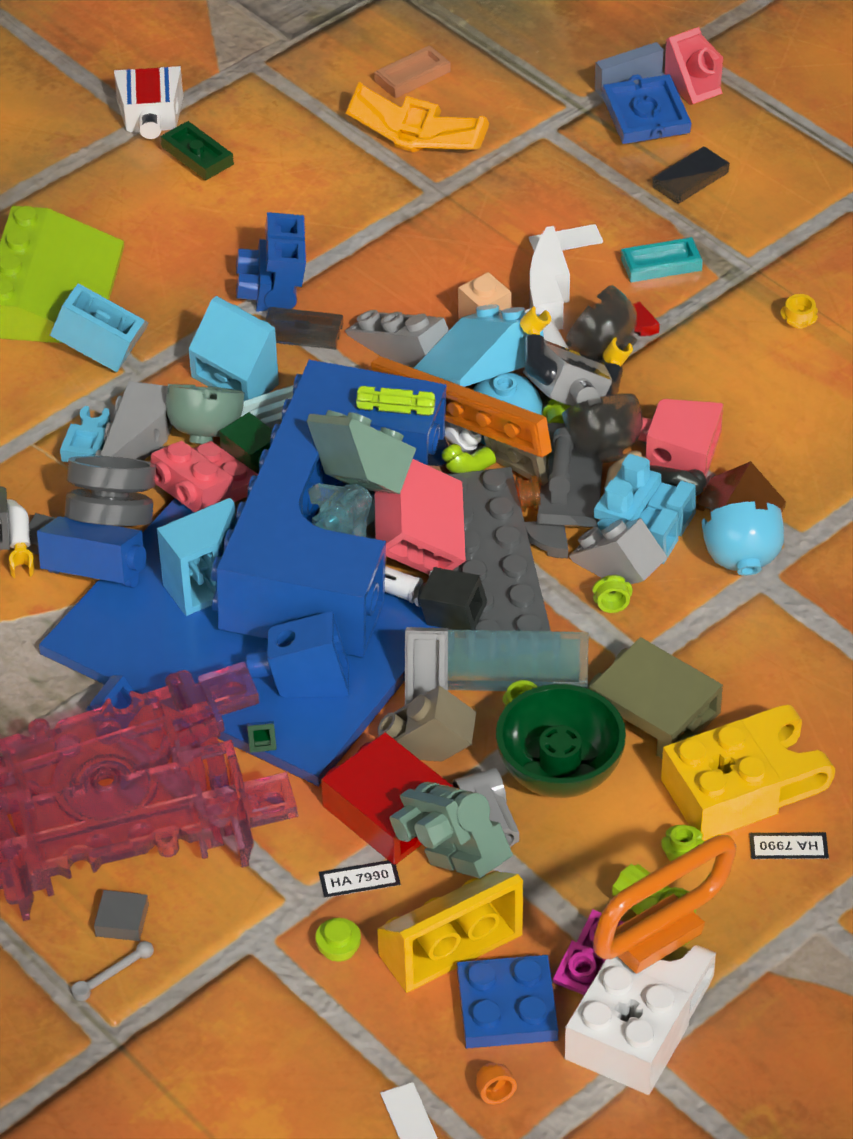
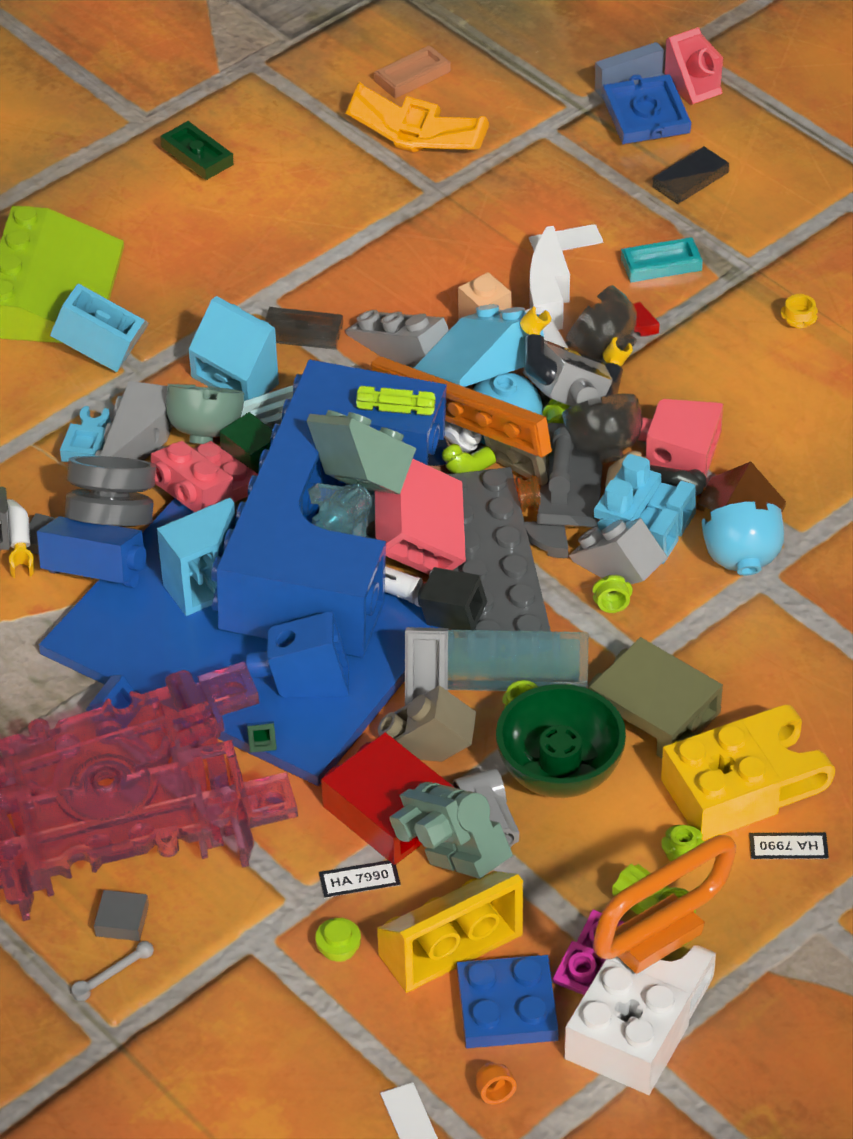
(149, 99): white torso -> none
(277, 265): blue hips -> none

